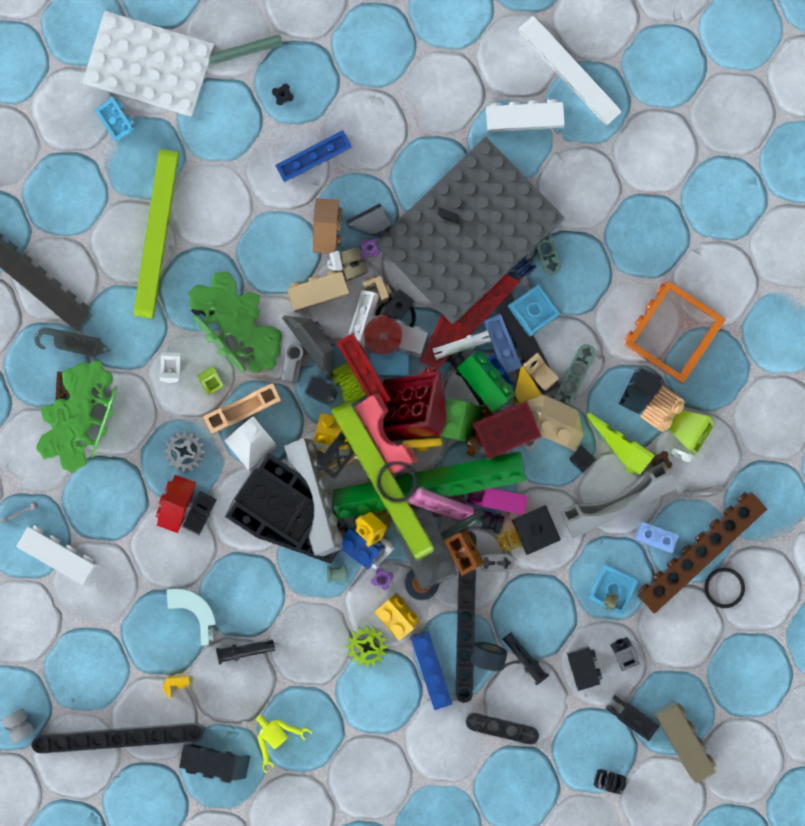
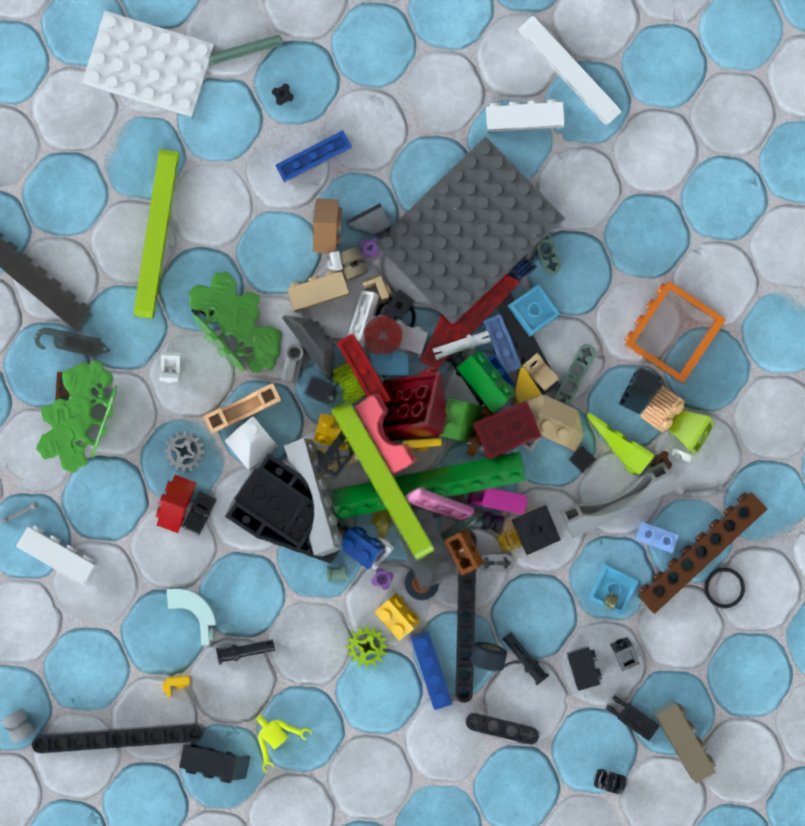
(114, 119): medium azure bracket -> none
(210, 380): lime slope -> none
(370, 528): yellow brick -> none
(395, 499): black tyre -> none
(448, 215): black tile -> none

